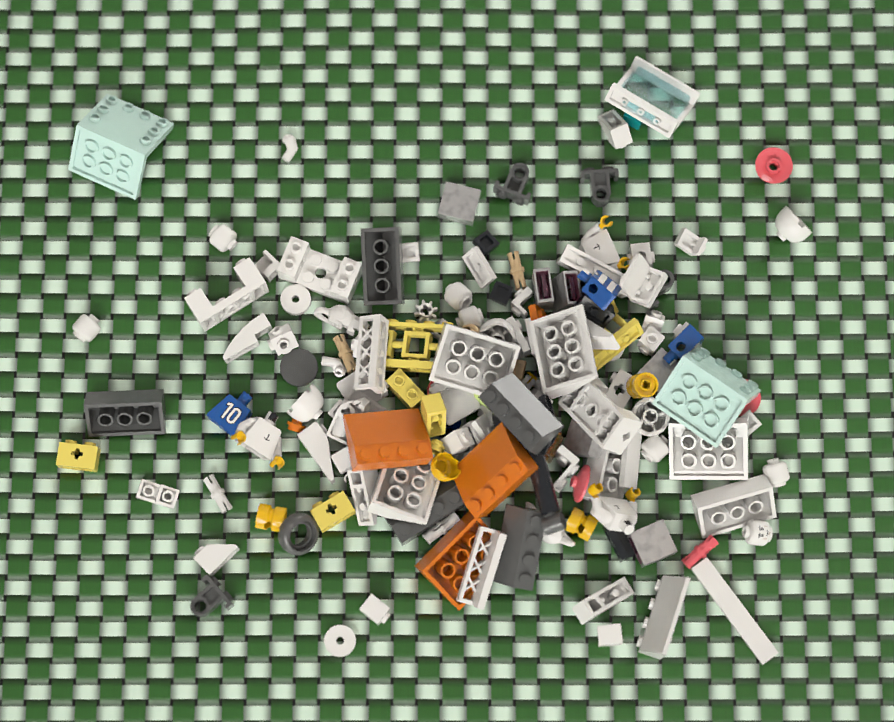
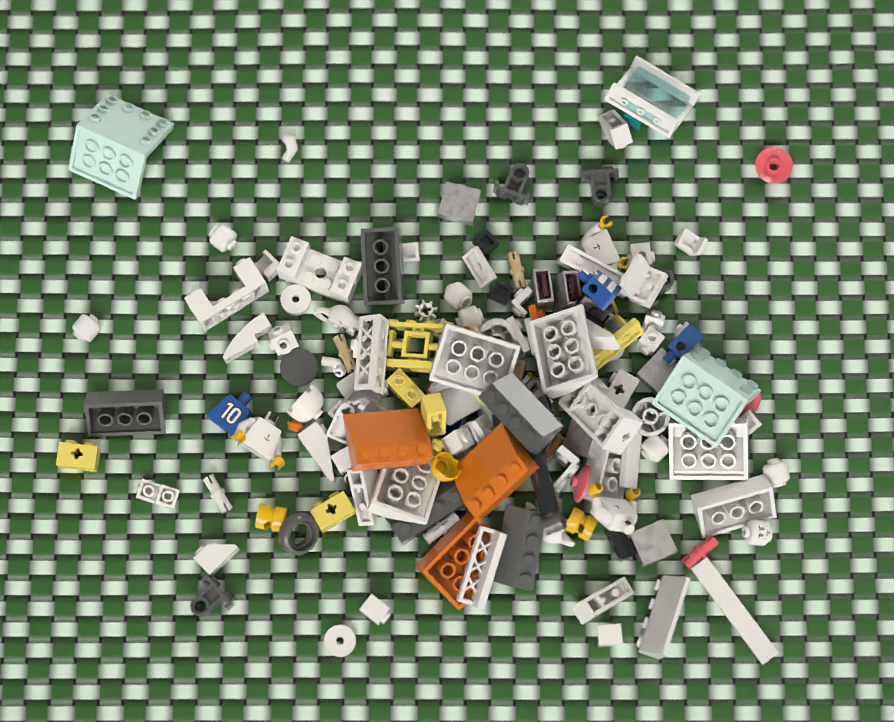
(642, 385): yellow wheel -> none
(791, 226): white cylinder -> none

